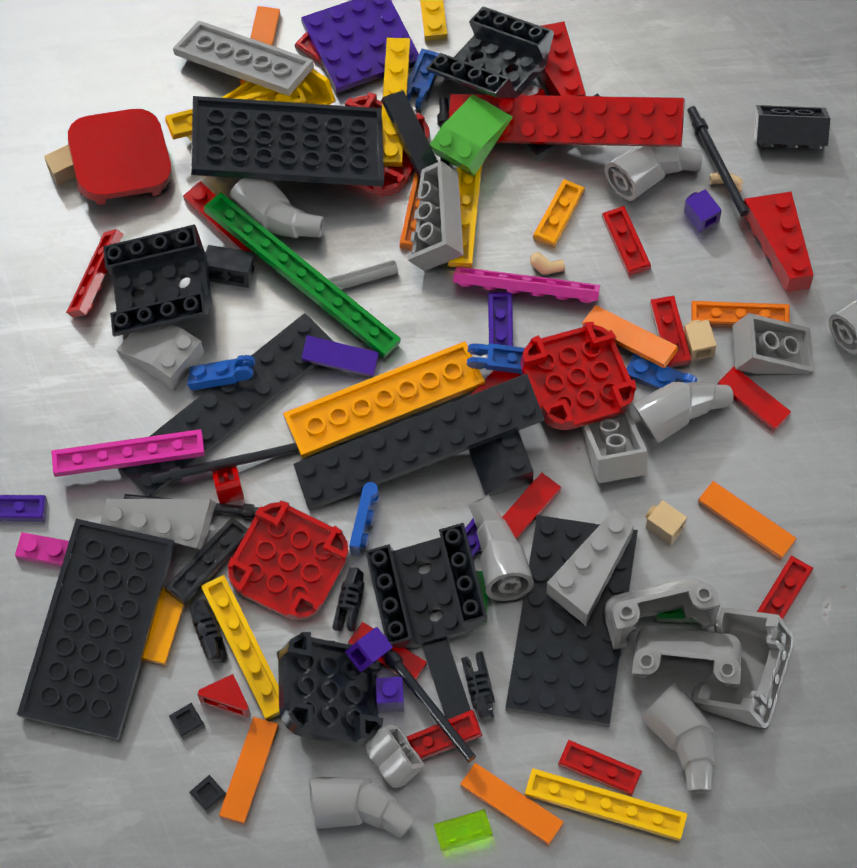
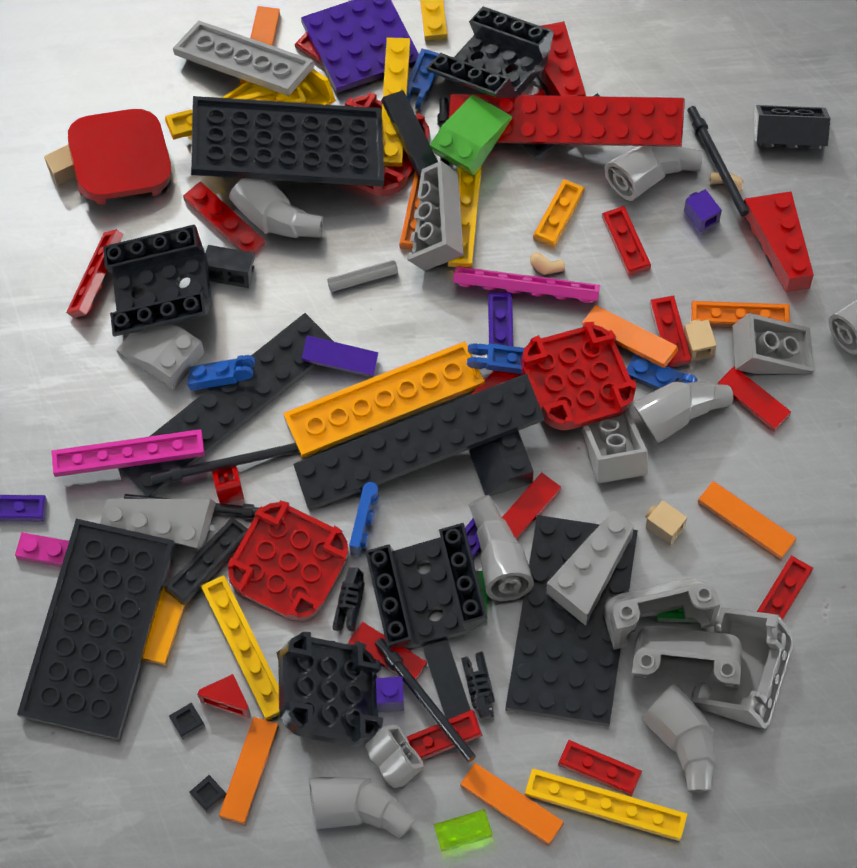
(208, 631): black hinge -> none
(302, 275): green plate -> none
(368, 649): dark purple brick -> none

